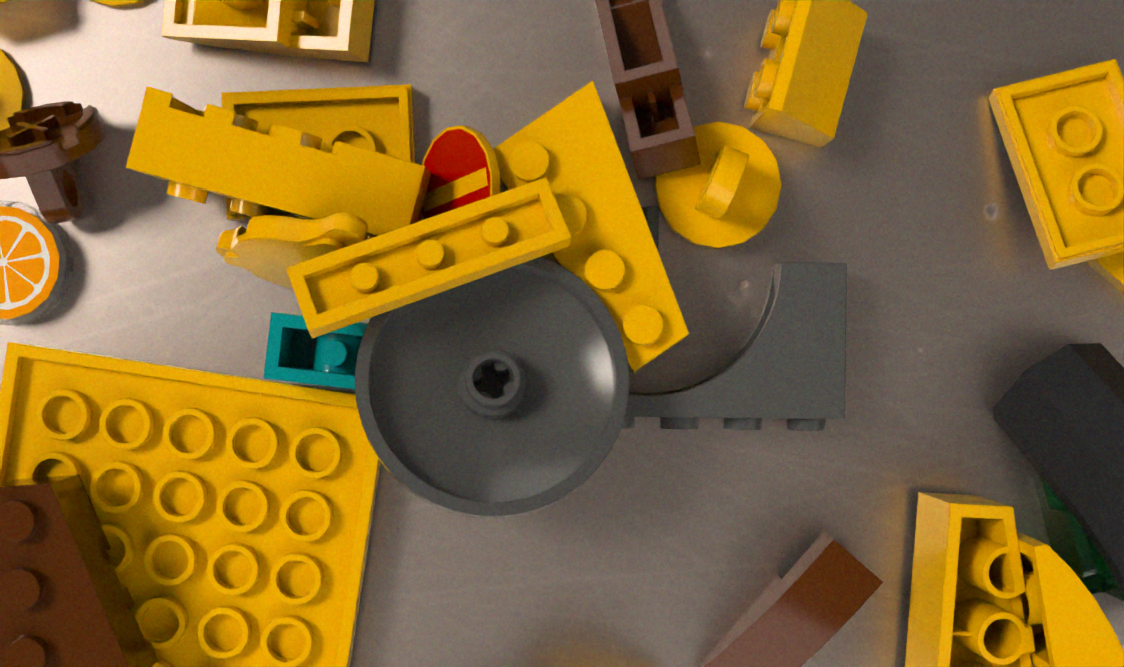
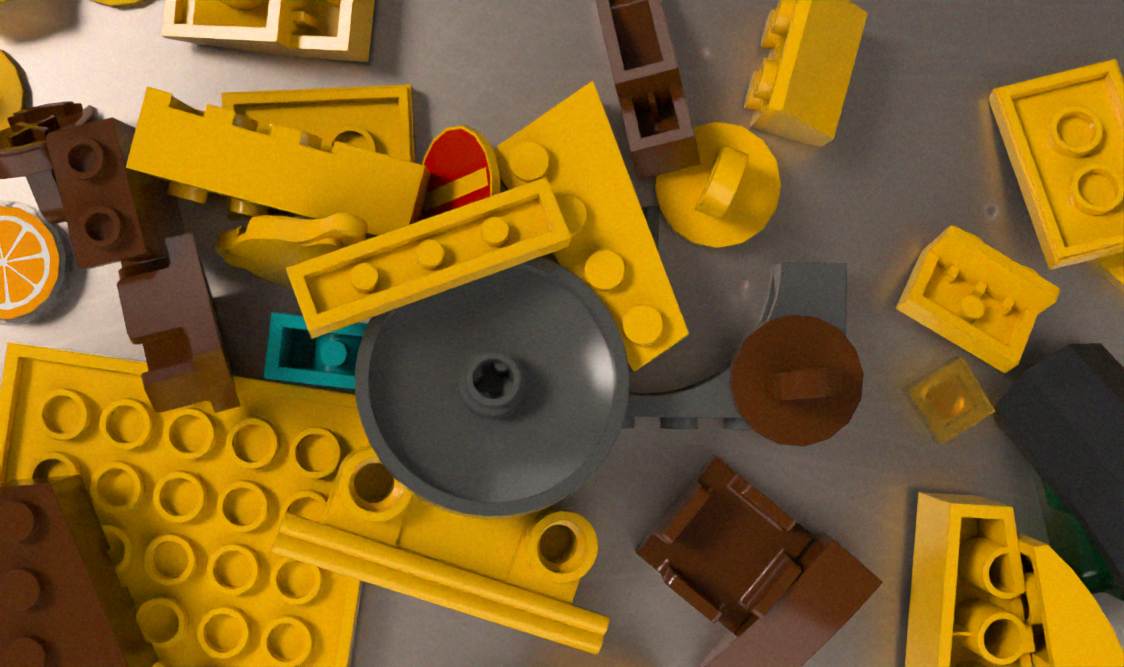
(108, 207): none -> reddish brown panel
(176, 320): none -> reddish brown panel
(495, 569): none -> yellow brick
(725, 547): none -> reddish brown panel
(796, 380): none -> reddish brown tile
(948, 400): none -> clear yellow plate
(976, 297): none -> yellow bracket

